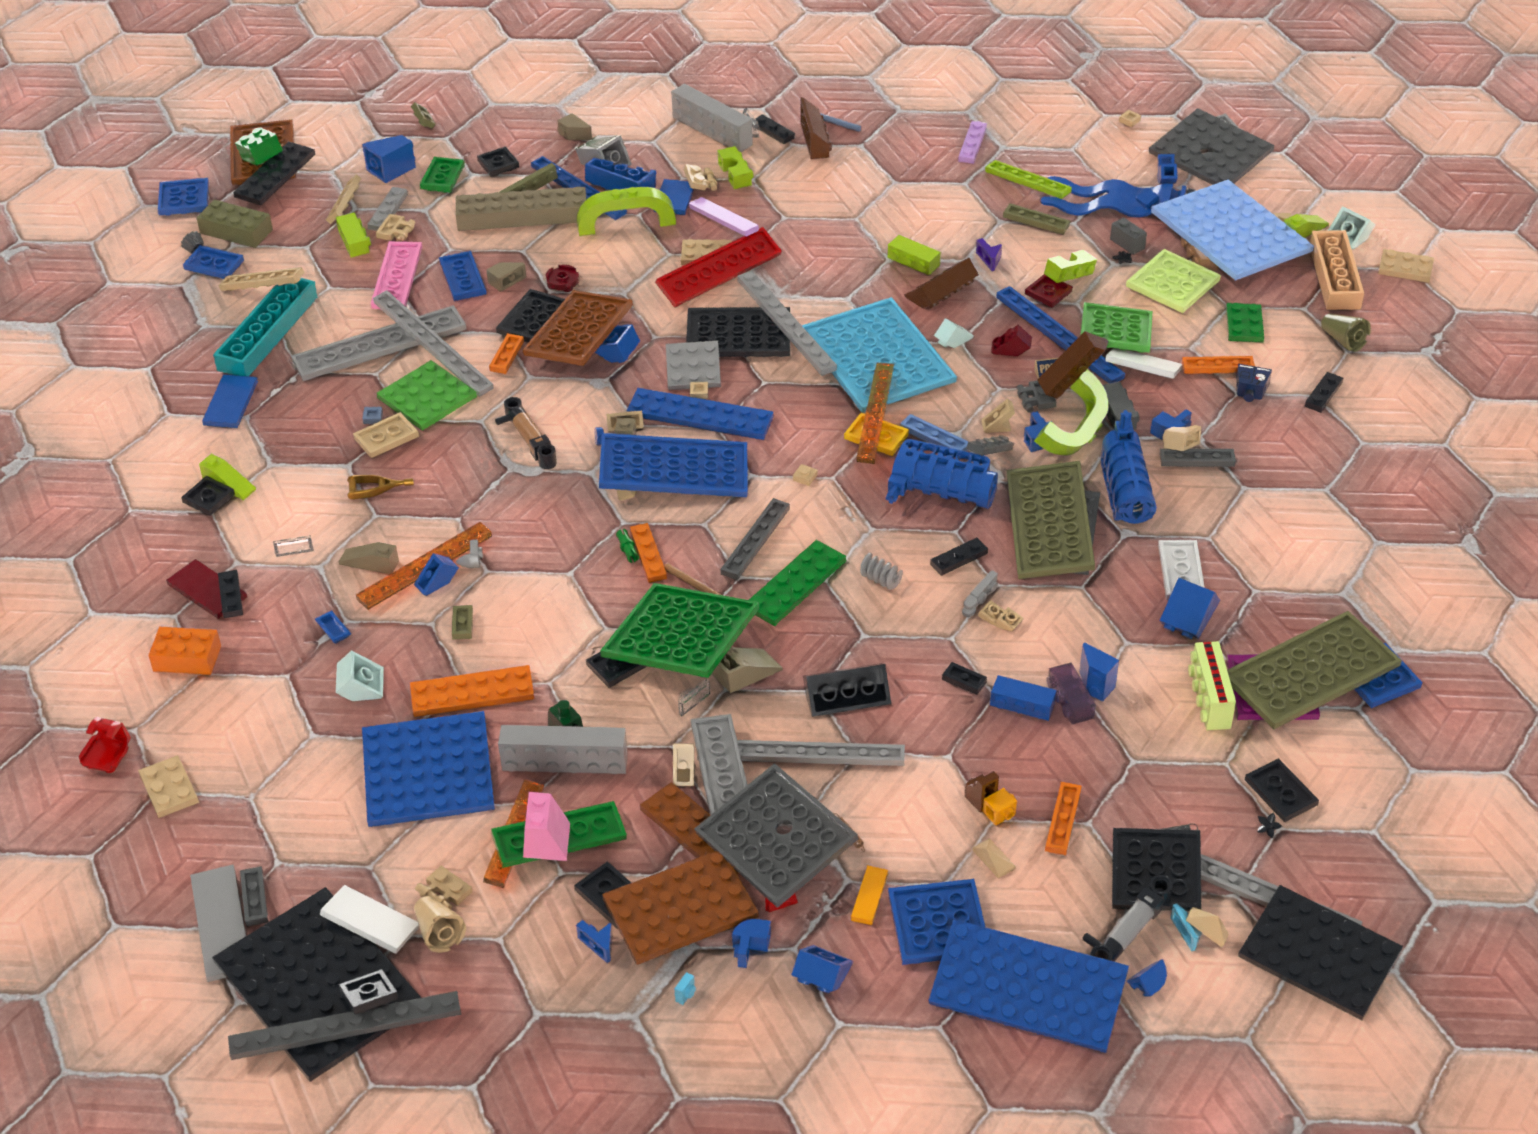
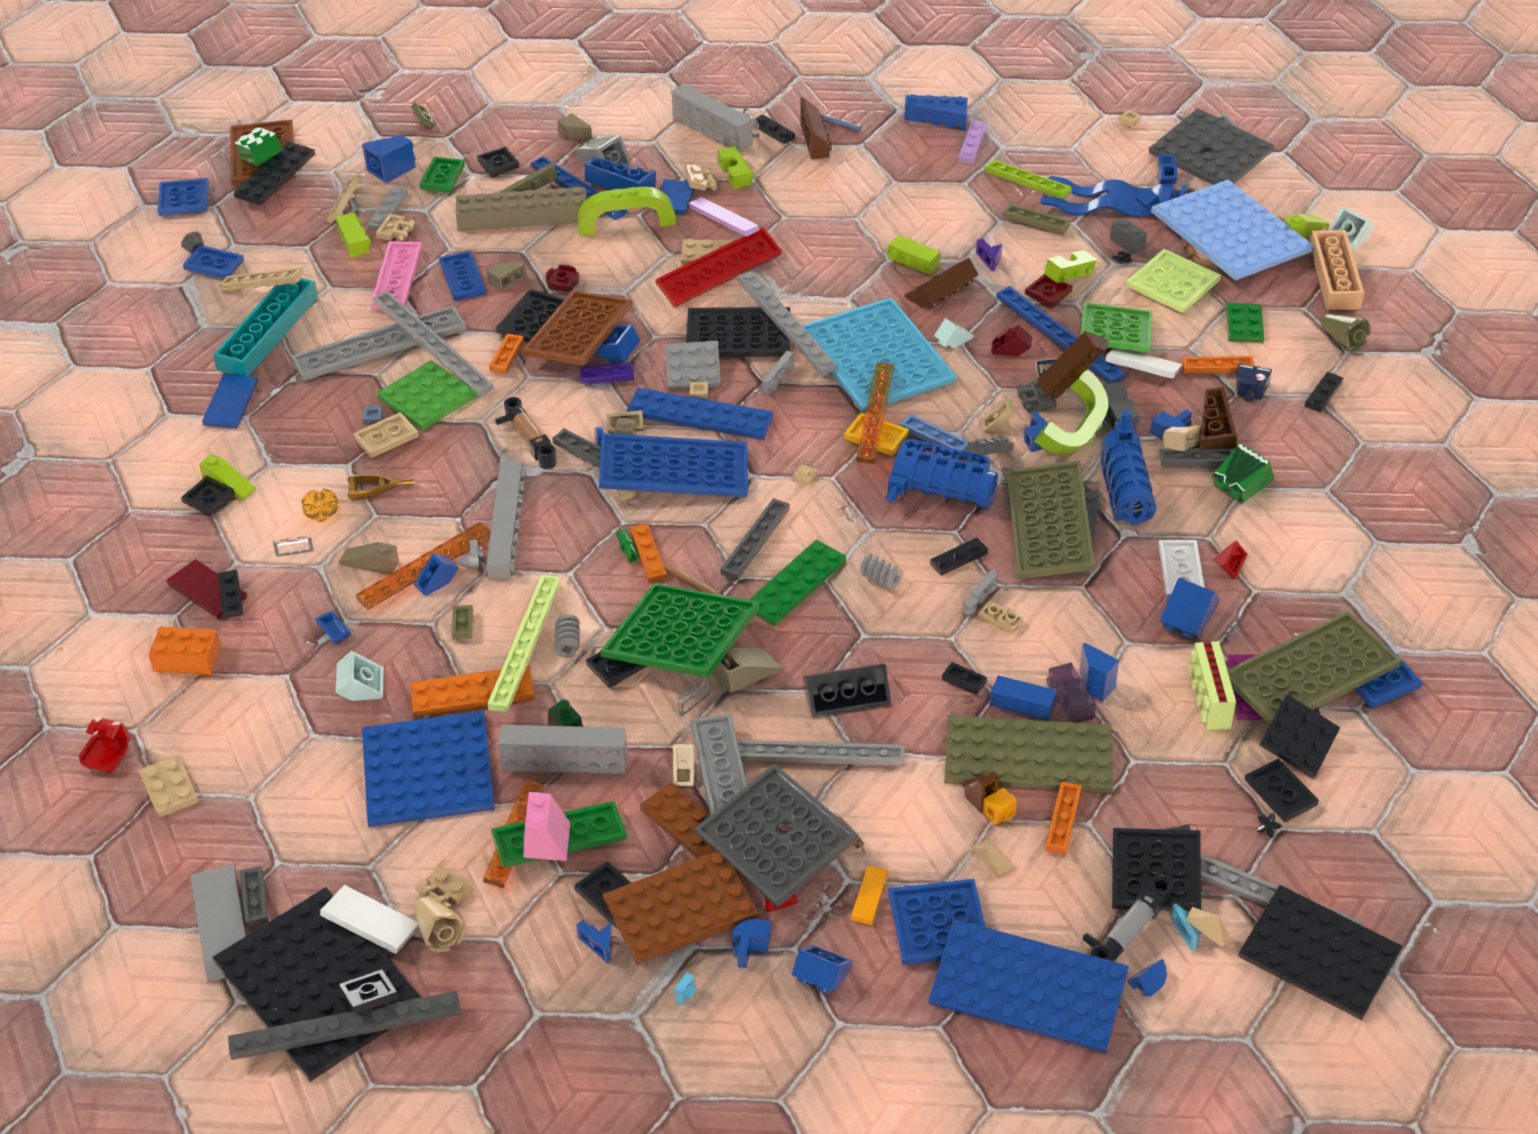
(234, 223): olive brick -> none
(319, 512): none -> clear yellow plate
(505, 520): none -> light grey brick
(524, 644): none -> yellowish green plate
(567, 636): none -> light grey piece
(578, 446): none -> dark grey plate
(607, 373): none -> dark purple plate
(777, 373): none -> light grey plate
(937, 110): none -> blue wedge
(1030, 752): none -> olive plate
(1217, 422): none -> reddish brown wedge
(1231, 559): none -> red slope
(1243, 473): none -> slope
(1299, 736): none -> black plate
(1406, 265): tan plate -> none

